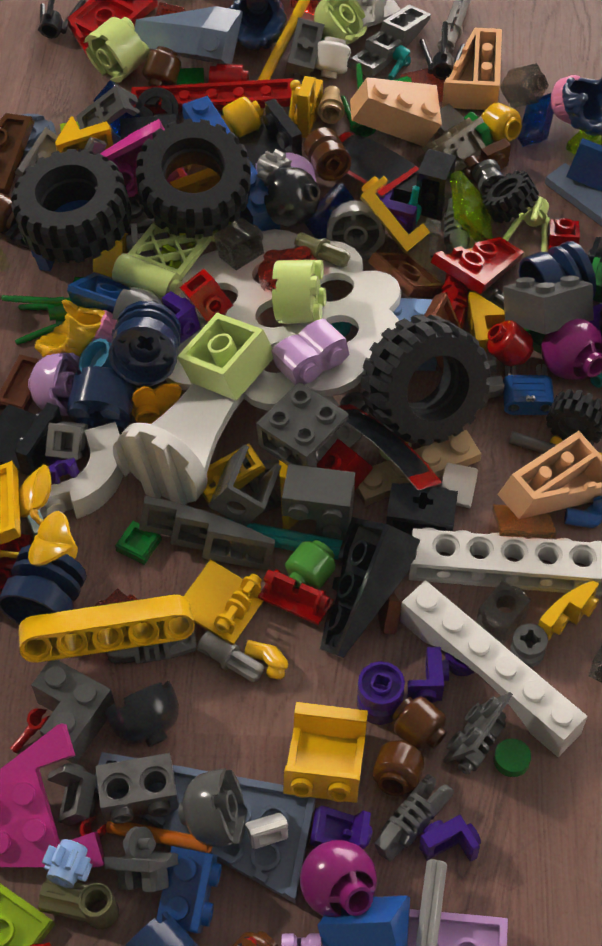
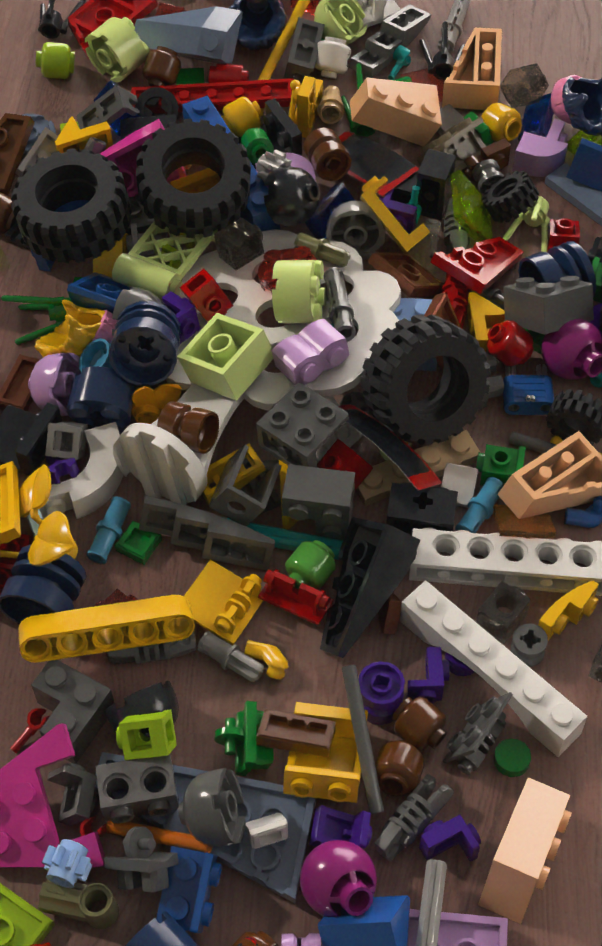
(55, 60): none -> lime head
(109, 530): none -> dark azure pin
(137, 745): none -> lime brick
(194, 427): none -> reddish brown wheel
(240, 740): none -> green hips
(256, 144): none -> green brick
(296, 733): none -> reddish brown plate
(340, 310): none -> dark grey pin
(362, 739): none -> dark grey bar
(481, 506): none -> dark azure pin
(499, 462): none -> green brick
(523, 850): none -> light nougat wedge
(541, 154): none -> lavender brick

